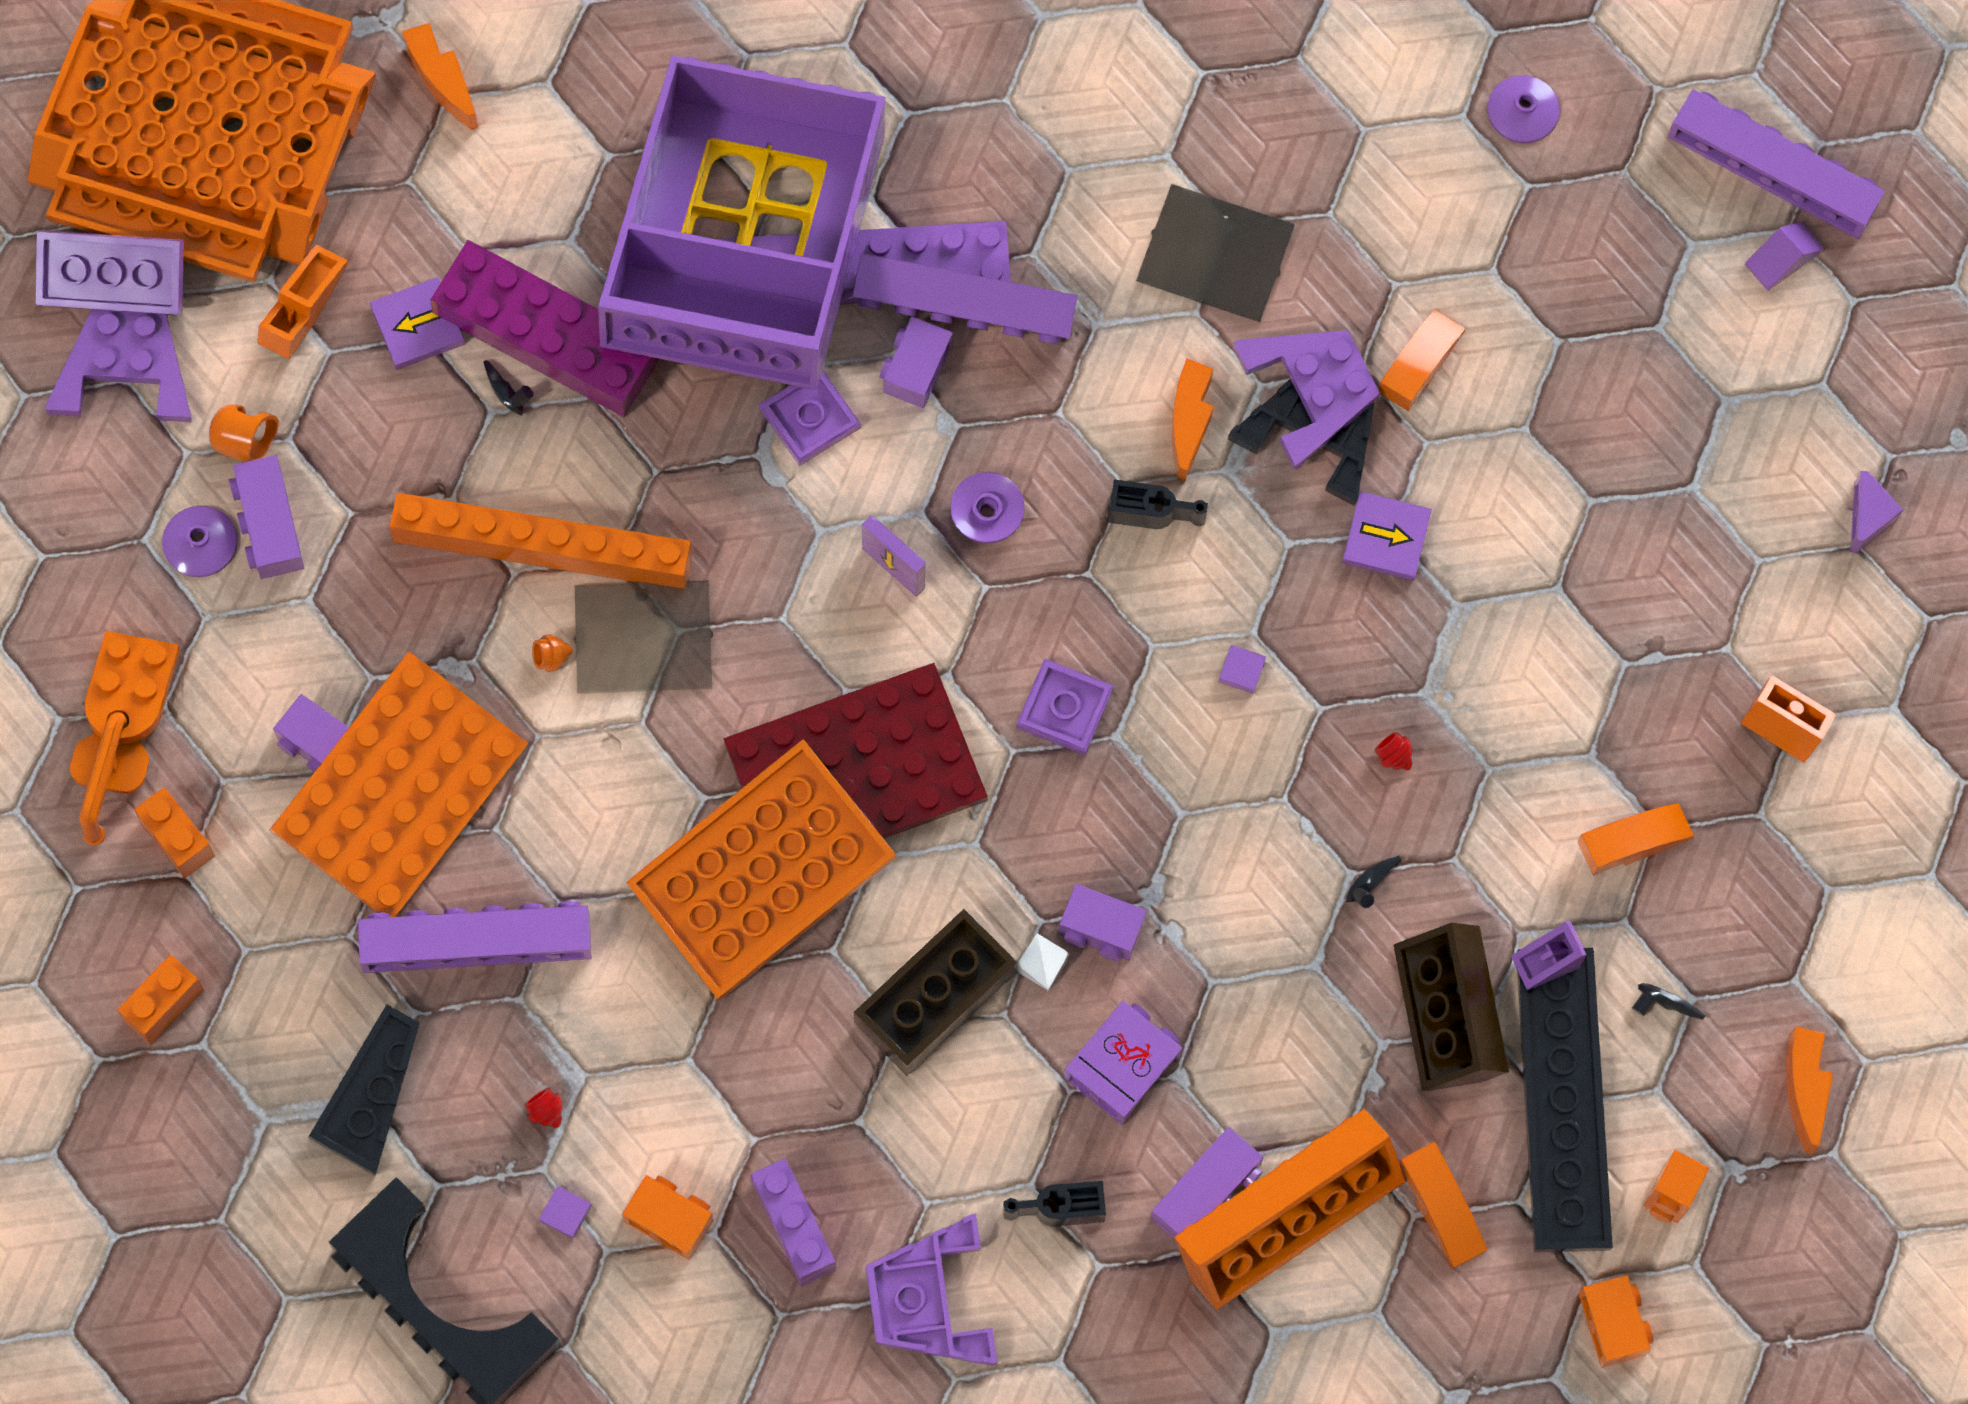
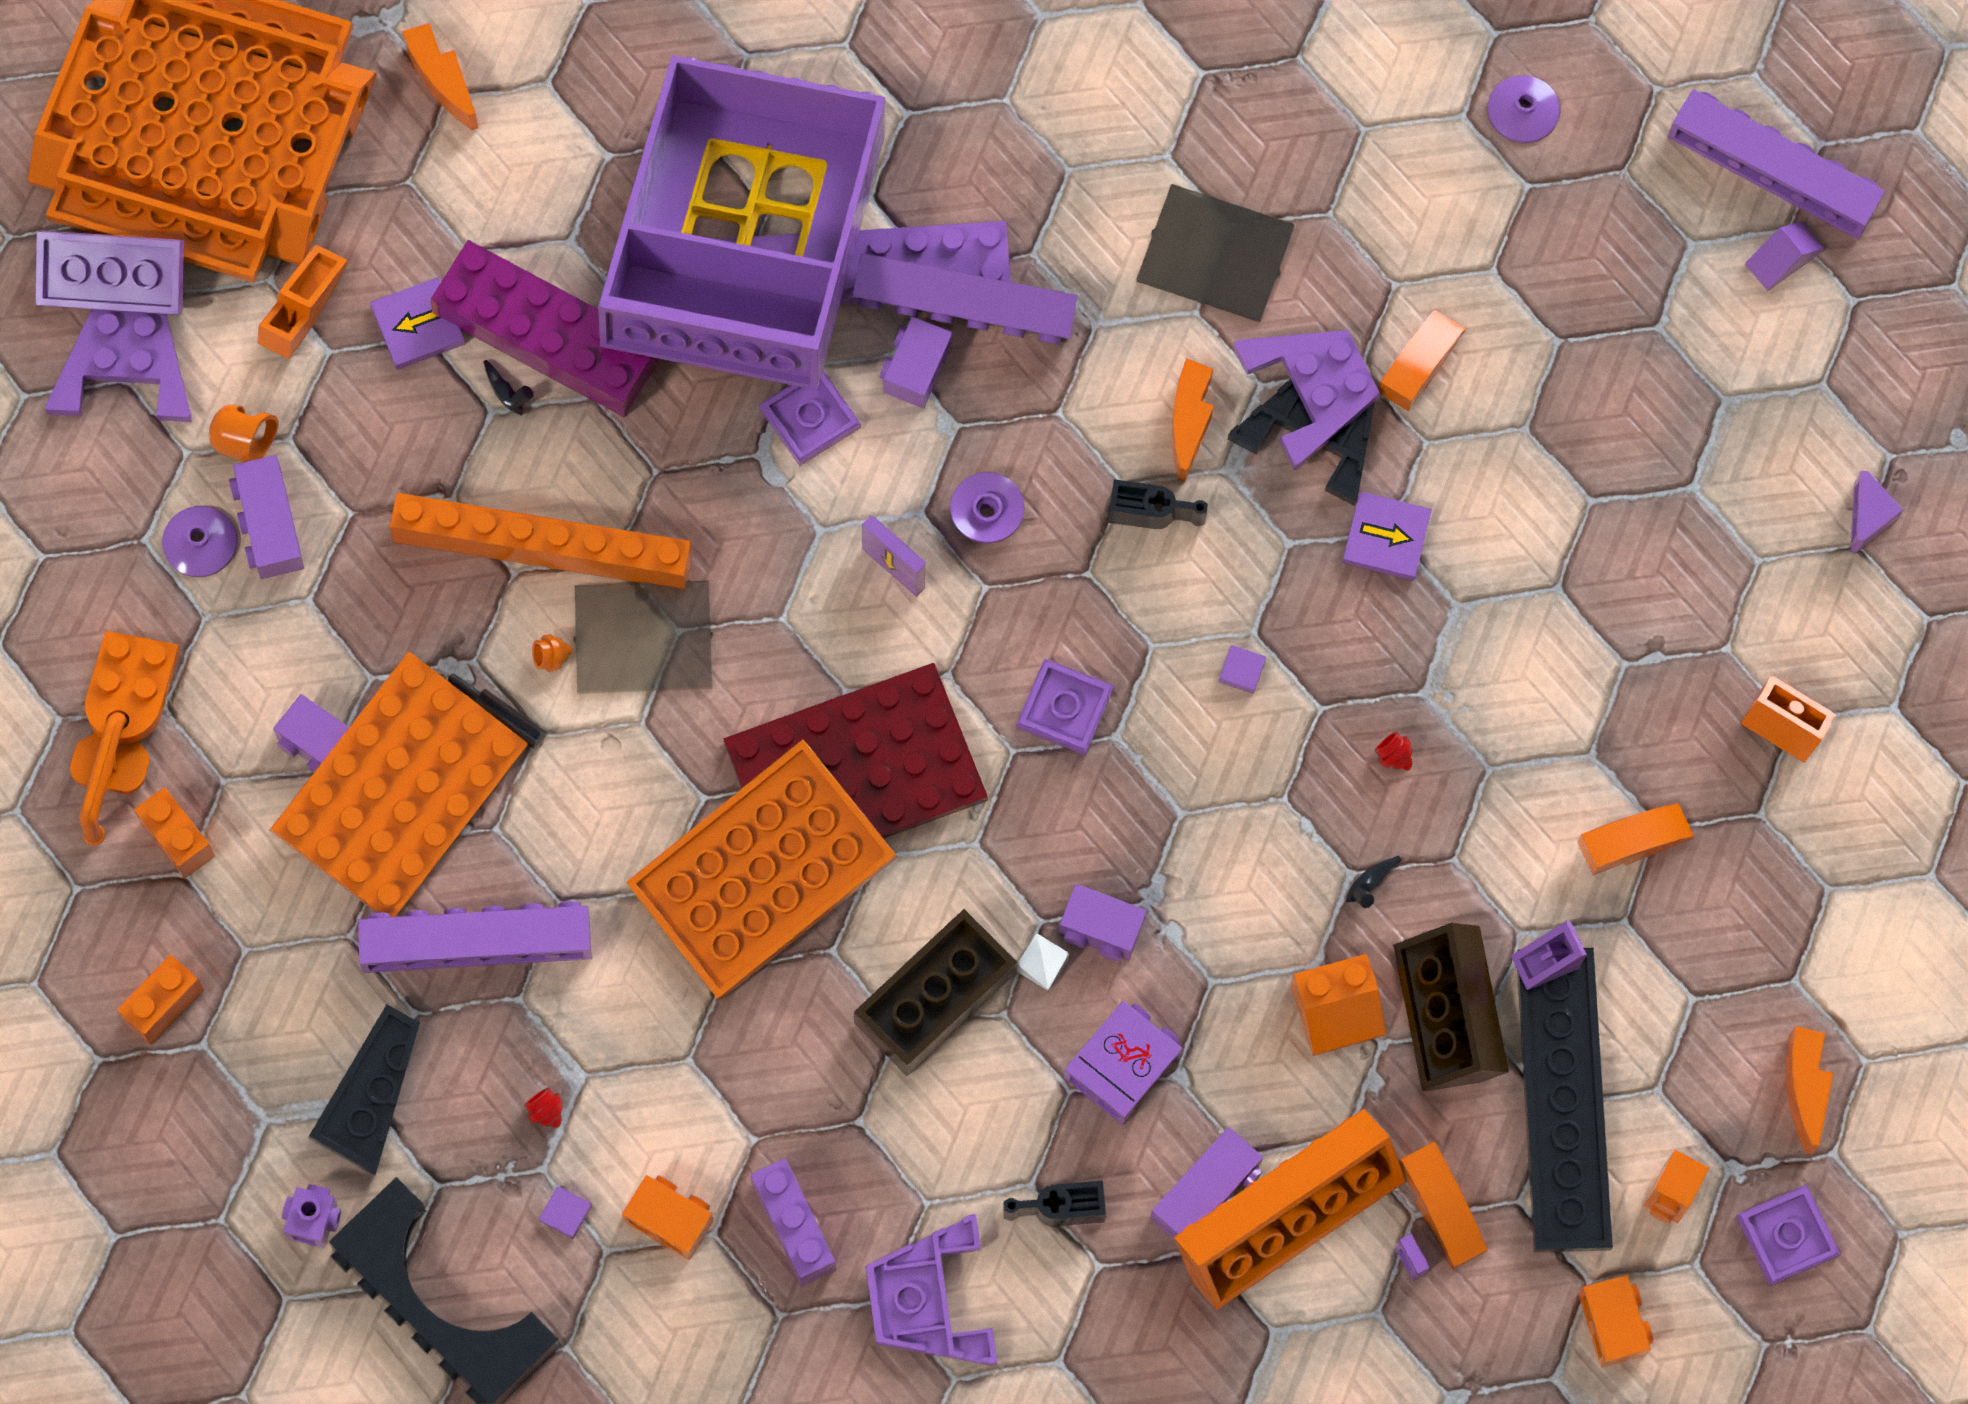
(315, 1228): none -> medium lavender brick
(514, 720): none -> black axle
(1339, 1004): none -> orange slope
(1411, 1257): none -> medium lavender tile
(1665, 999): black bar -> none
(1788, 1235): none -> medium lavender tile

